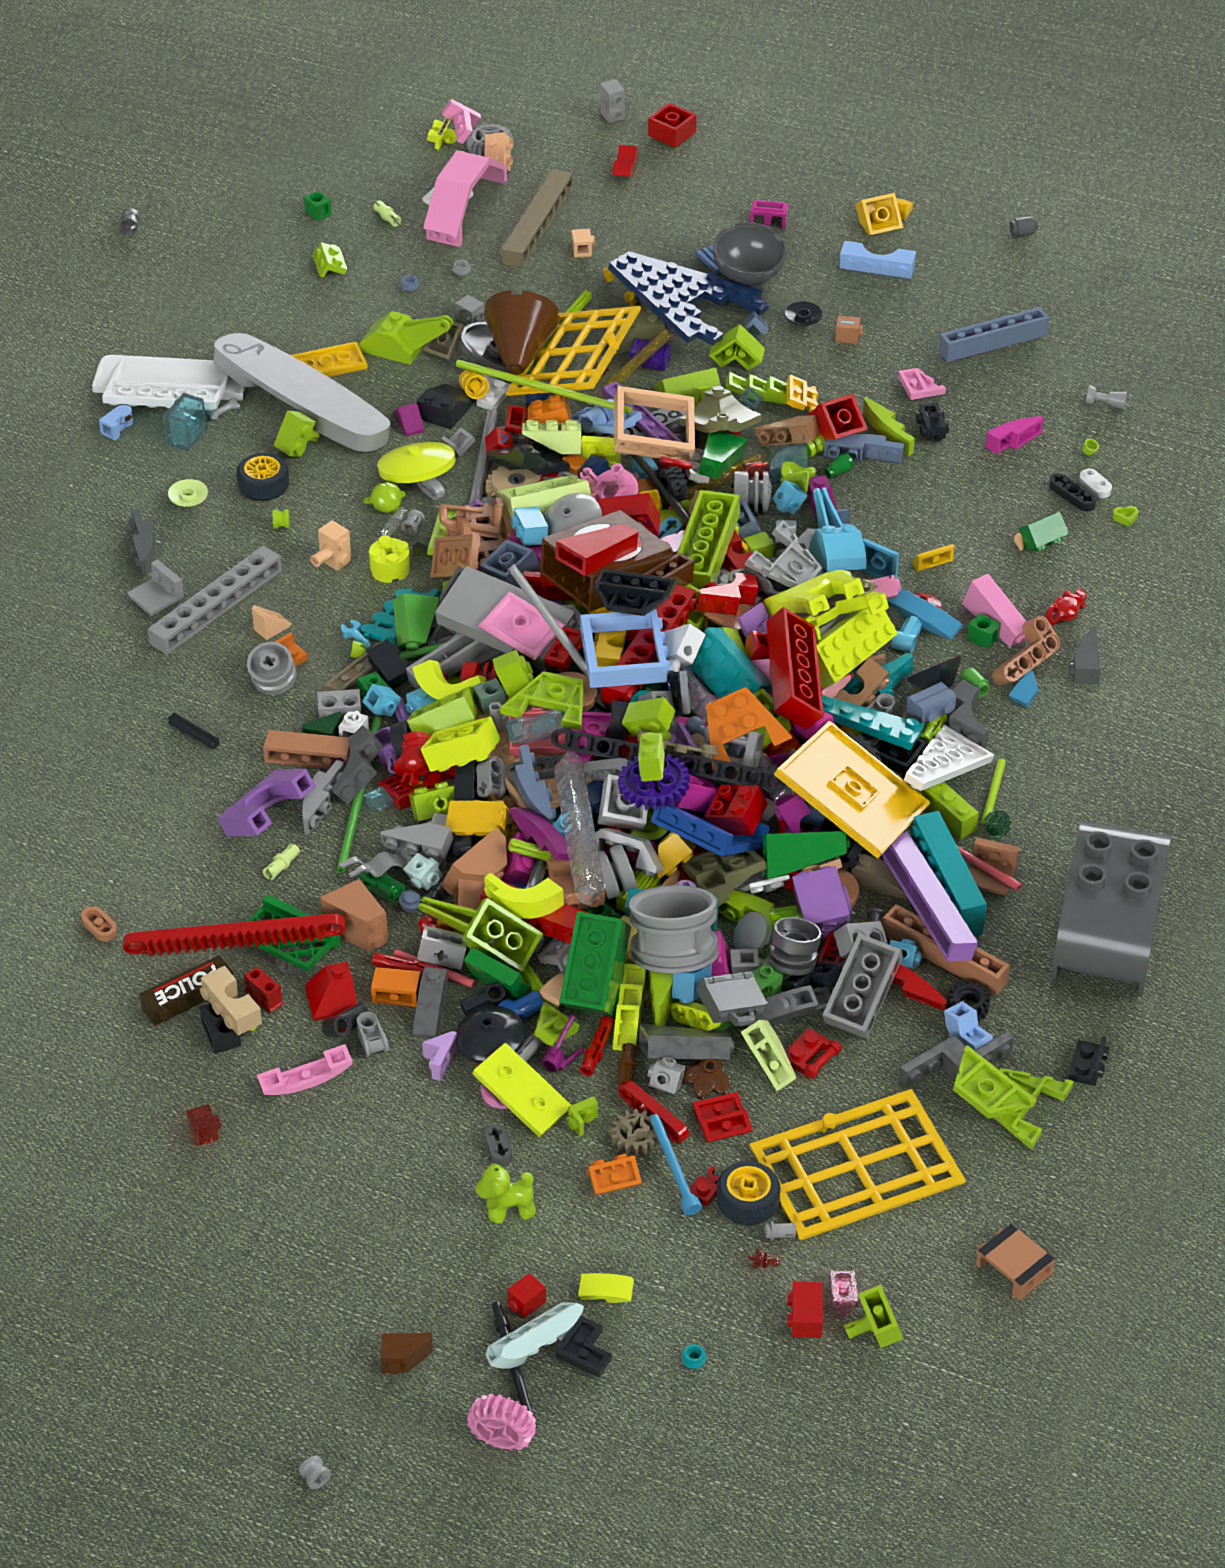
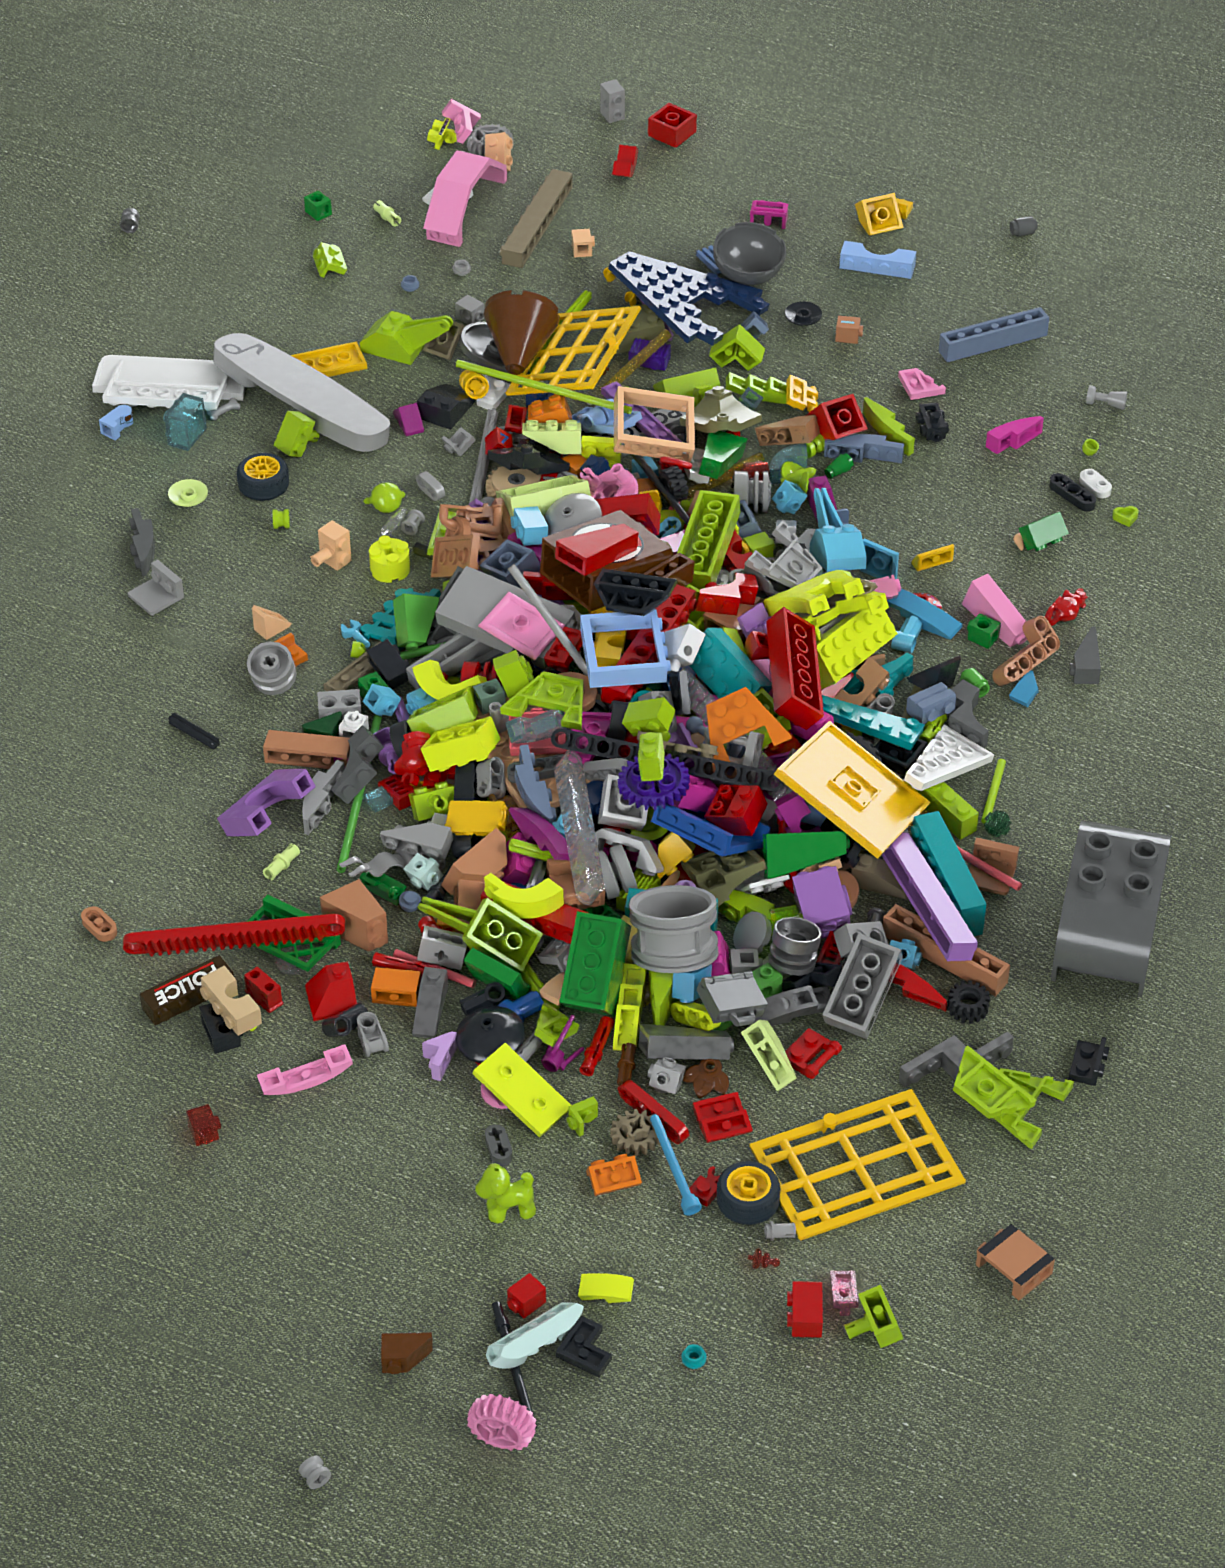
(214, 600): light grey brick -> none
(416, 462): neon yellow dish -> none
(963, 1023): light blue brick -> none

